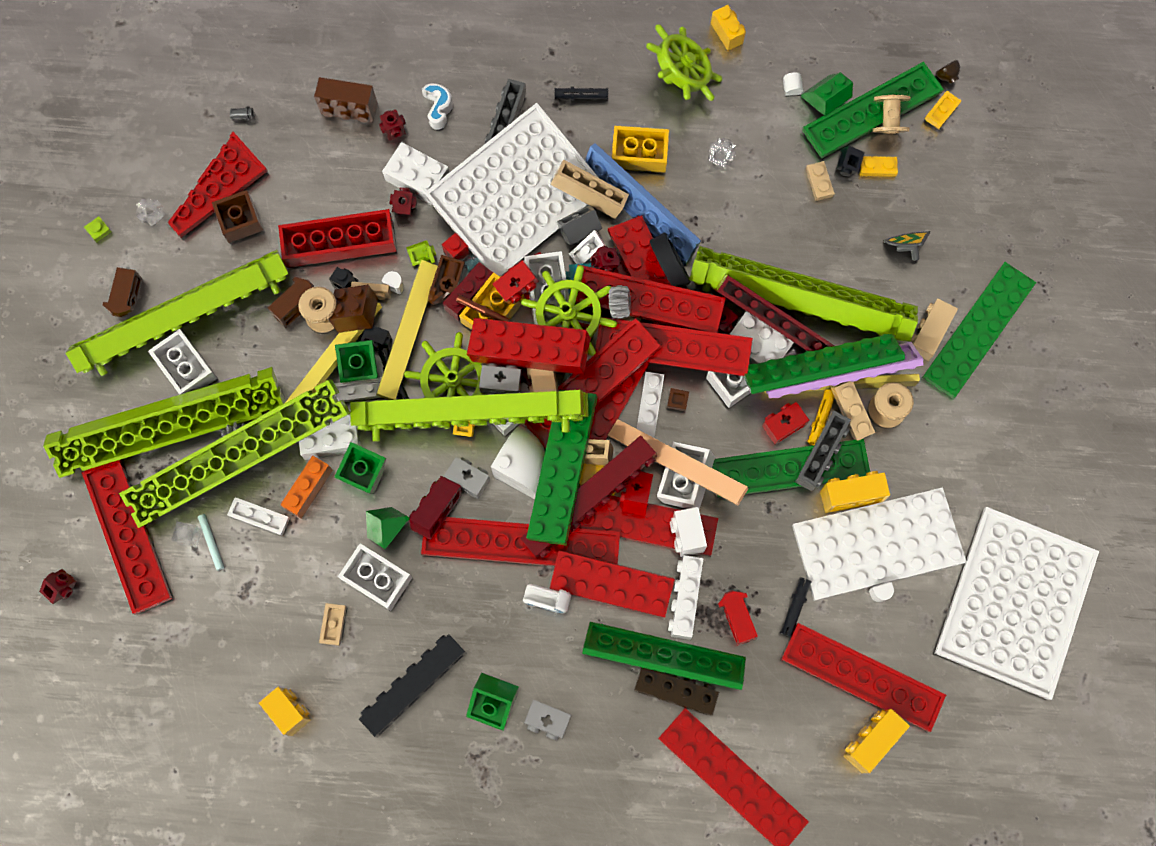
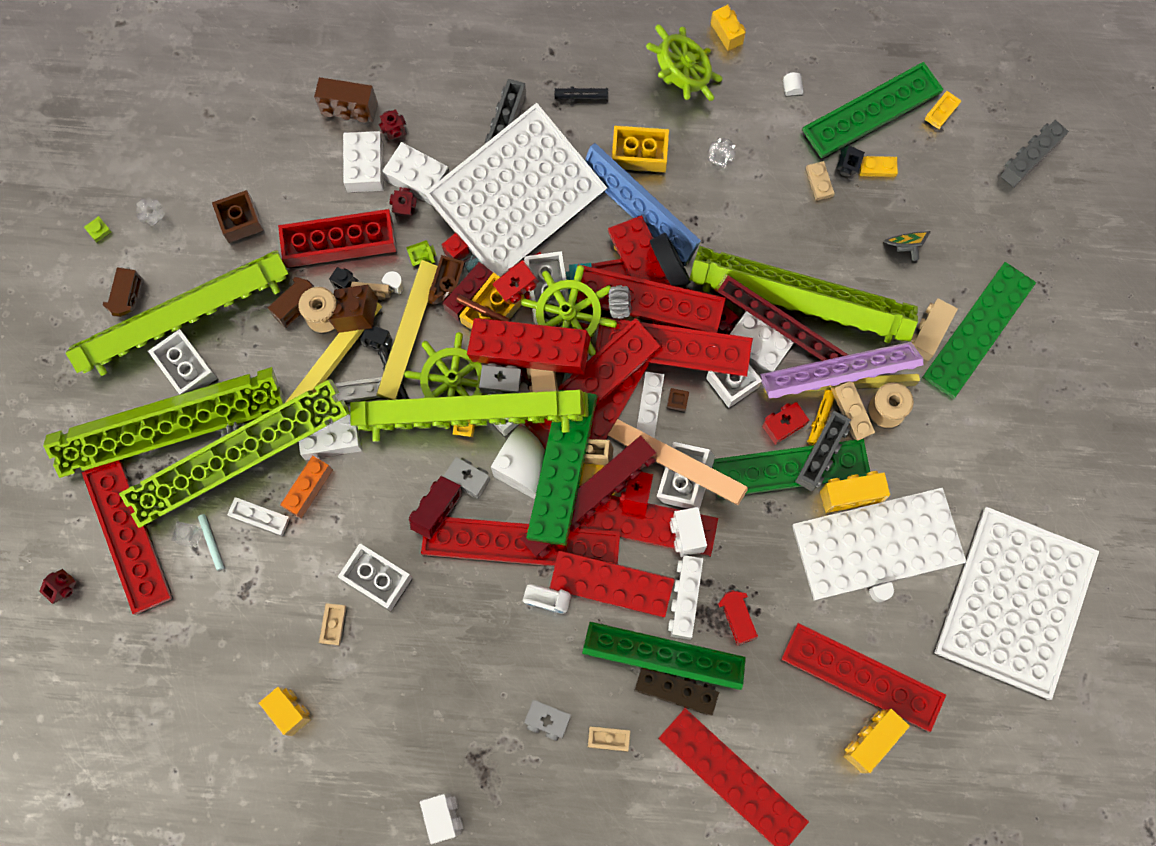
(226, 175): red wing -> none
(242, 113): dark grey pin -> none
(356, 361): green slope -> none
(361, 468): green slope -> none
(363, 161): none -> white brick
(384, 525): green slope -> none
(412, 686): black brick -> none
(441, 106): white animal -> none
(441, 817): none -> white brick
(492, 701): green slope -> none
(579, 225): dark grey brick -> none
(583, 252): white slope -> none
(589, 189): tan brick -> none
(605, 259): dark red brick -> none
(608, 738): none -> tan plate
(798, 600): black pin -> none
(823, 363): green plate -> none
(829, 93): green slope -> none
(891, 114): tan hose -> none
(949, 72): dark brown brick -> none
(1034, 153): none -> dark grey brick

